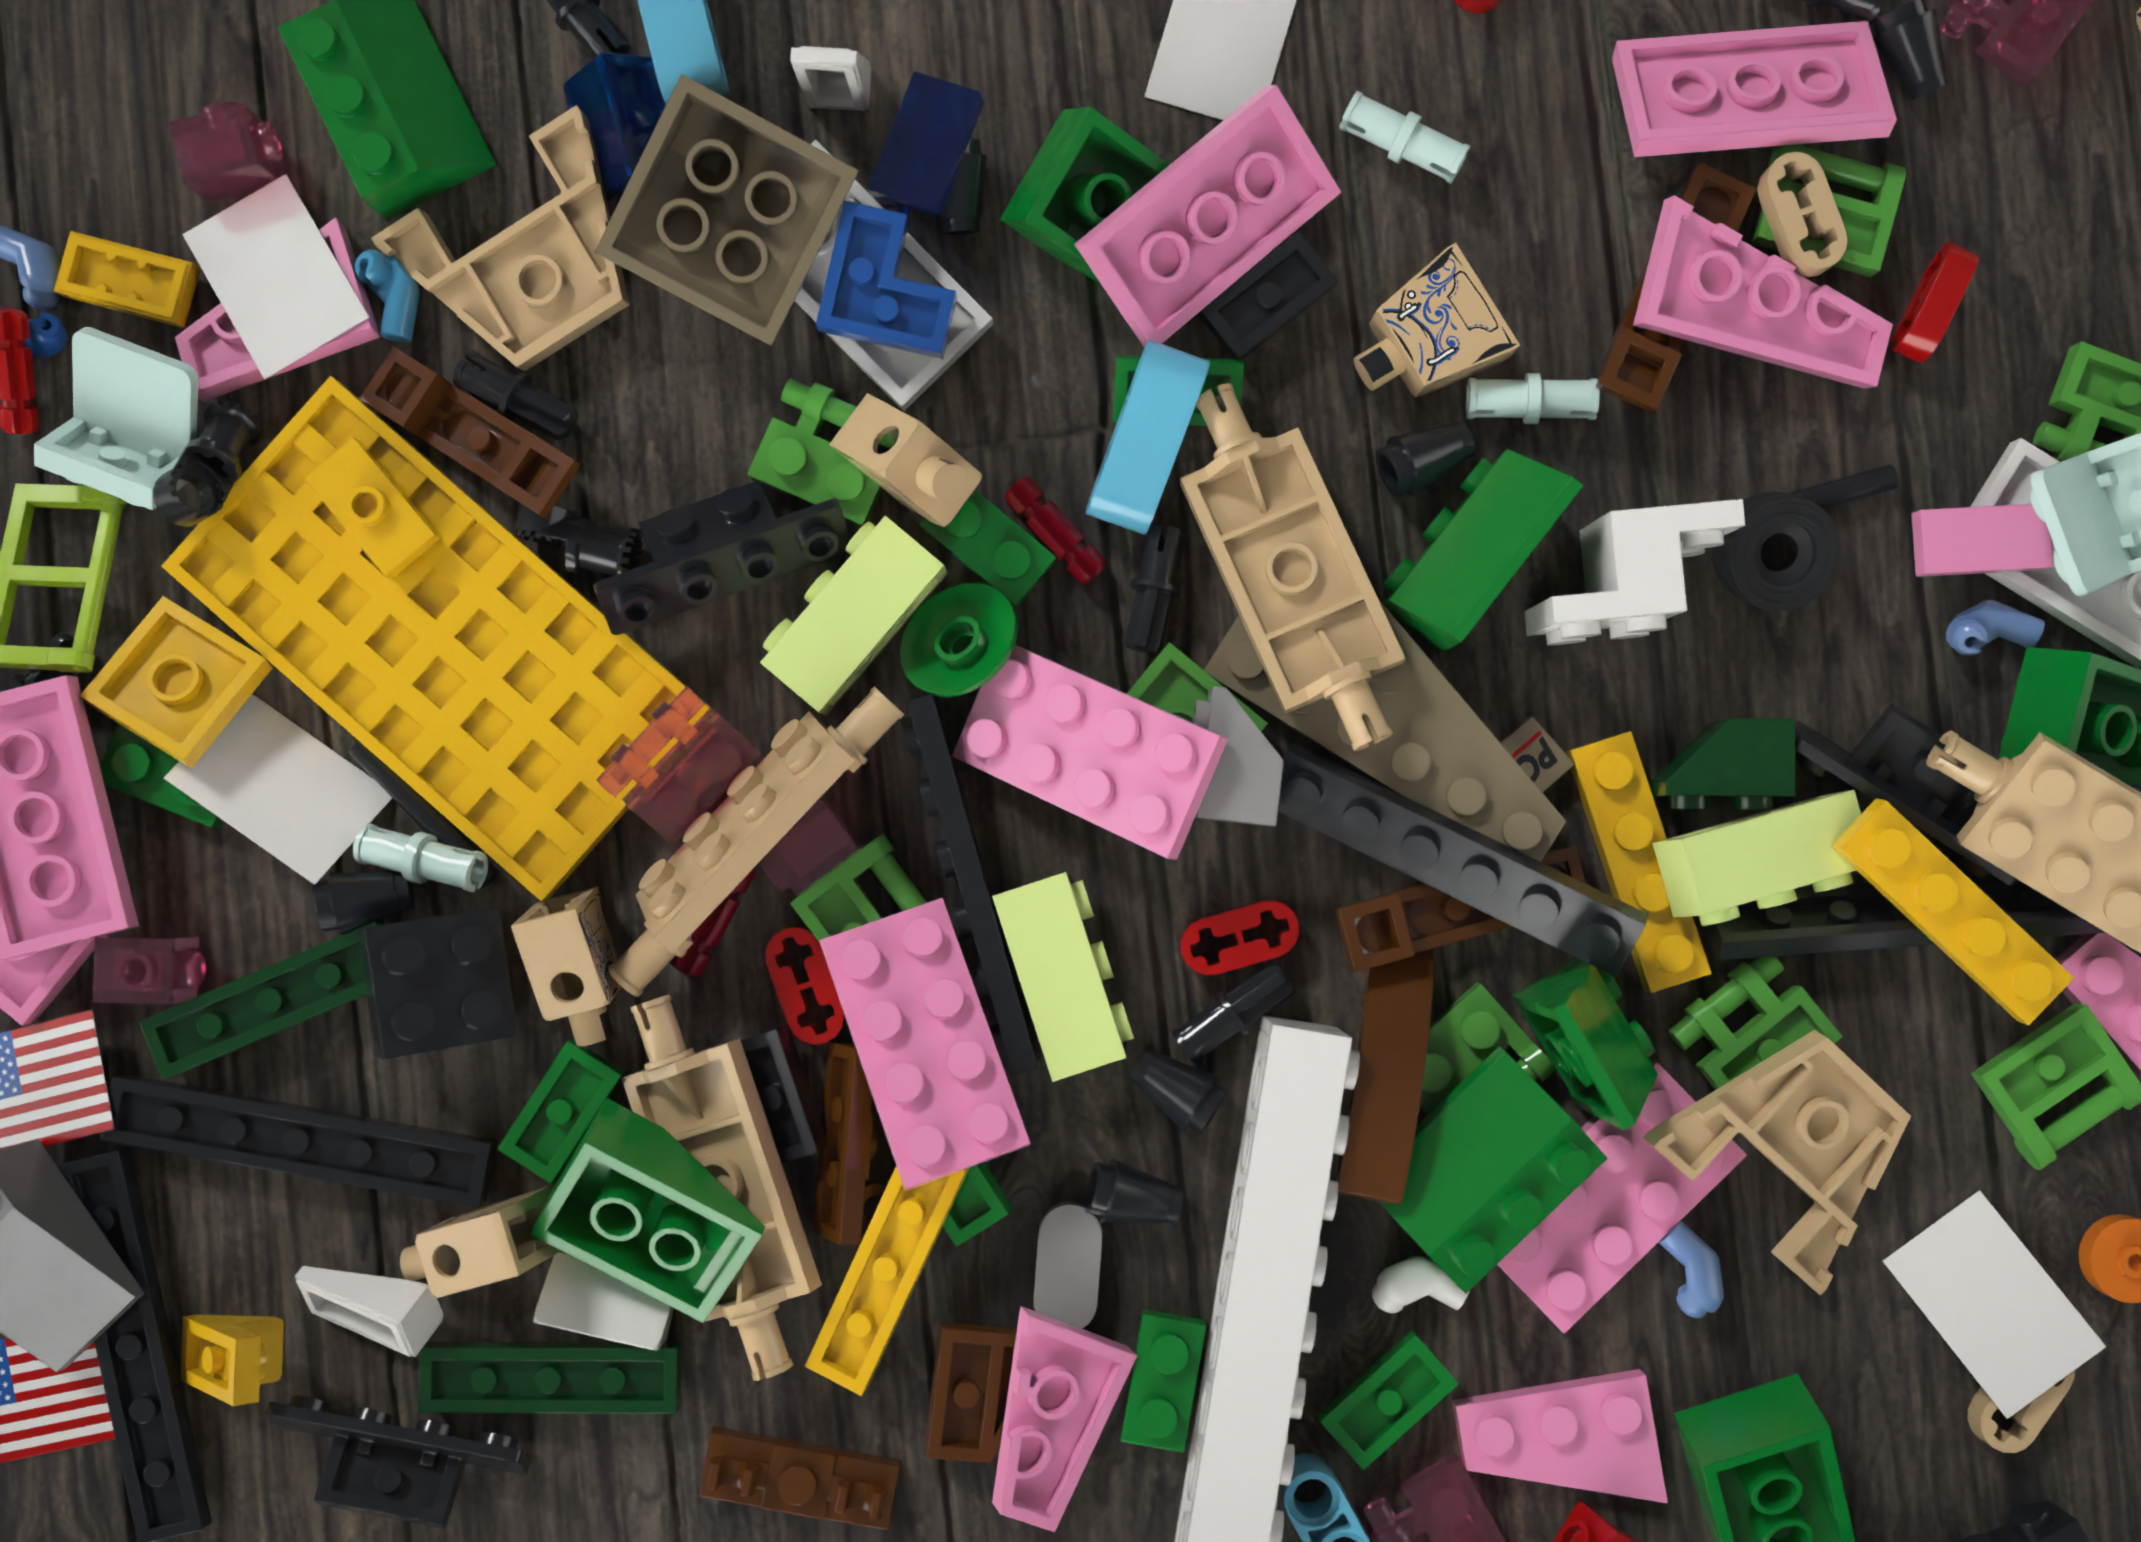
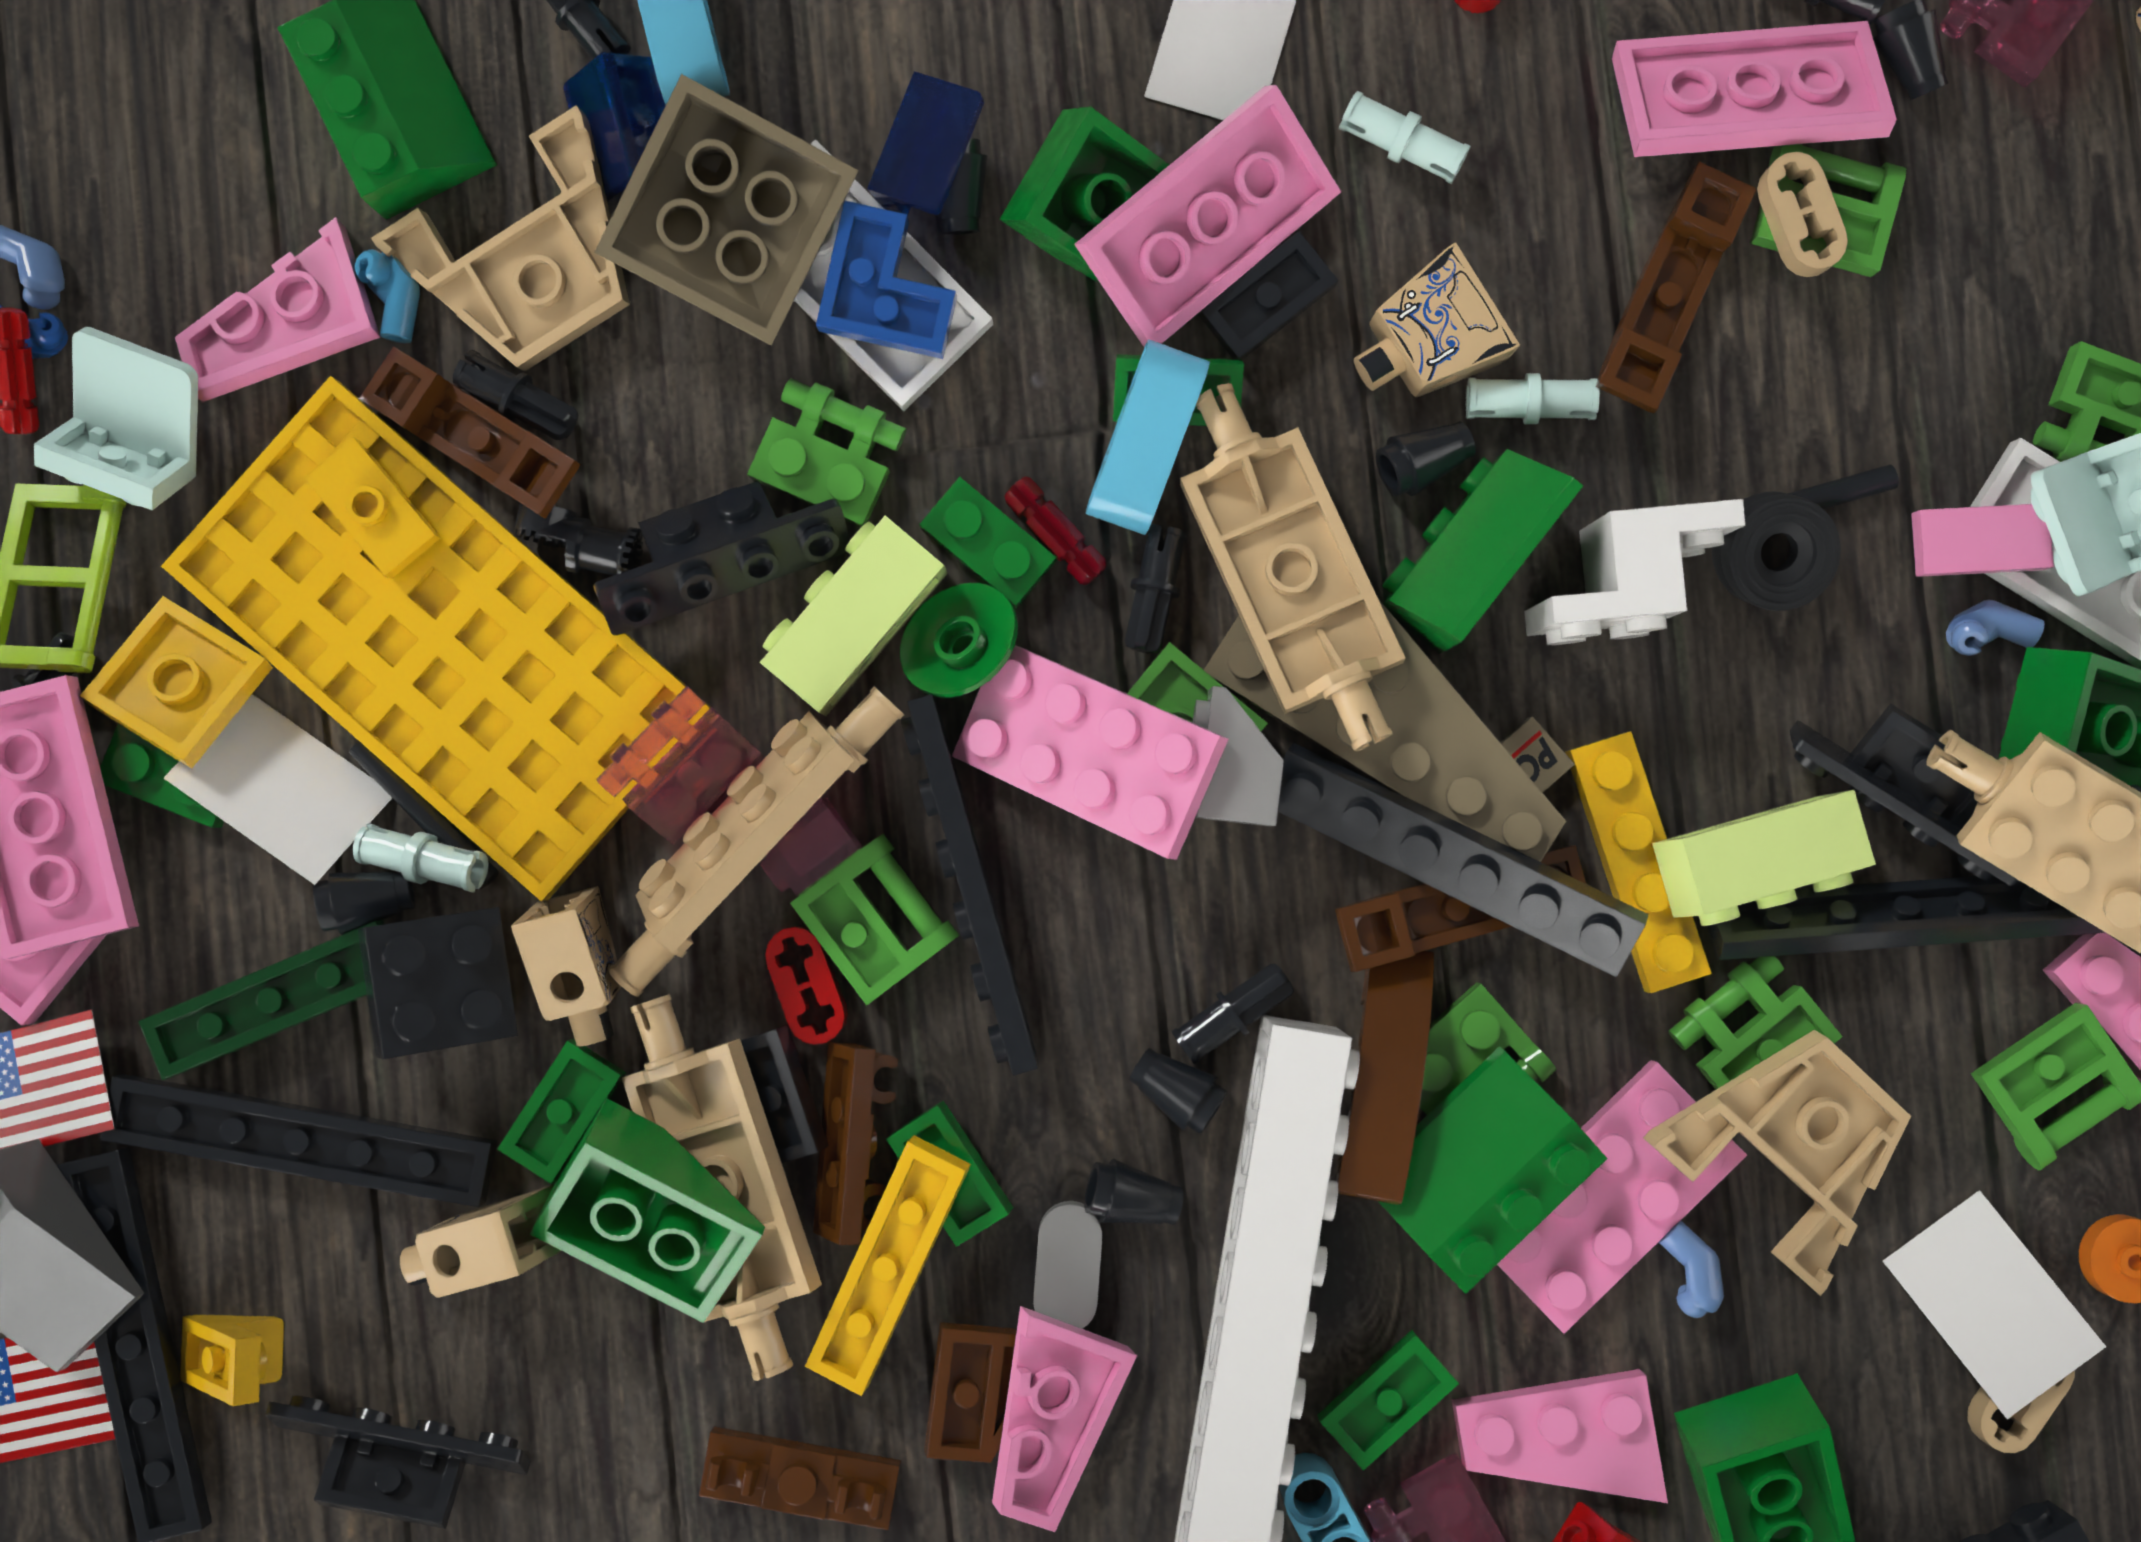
(127, 279): yellow plate -> none
(147, 969): clear pink brick -> none
(208, 464): black connector -> none
(226, 151): clear pink brick -> none
(275, 276): white sticker -> none
(380, 1308): white slope -> none
(549, 1378): dark green plate -> none
(600, 1306): white slope -> none
(710, 932): dark red axle -> none
(832, 77): white slope -> none
(917, 470): tan torso -> none
(924, 1044): bright pink plate -> none
(1063, 975): yellowish green brick -> none
(1163, 1380): green plate -> none
(1243, 952): red beam -> none
(1413, 1280): white arm -> none
(1590, 1041): green slope -> none
(1732, 759): dark green slope -> none
(1734, 298): bright pink wing -> none
(1934, 302): red beam -> none
(1952, 911): yellow plate -> none

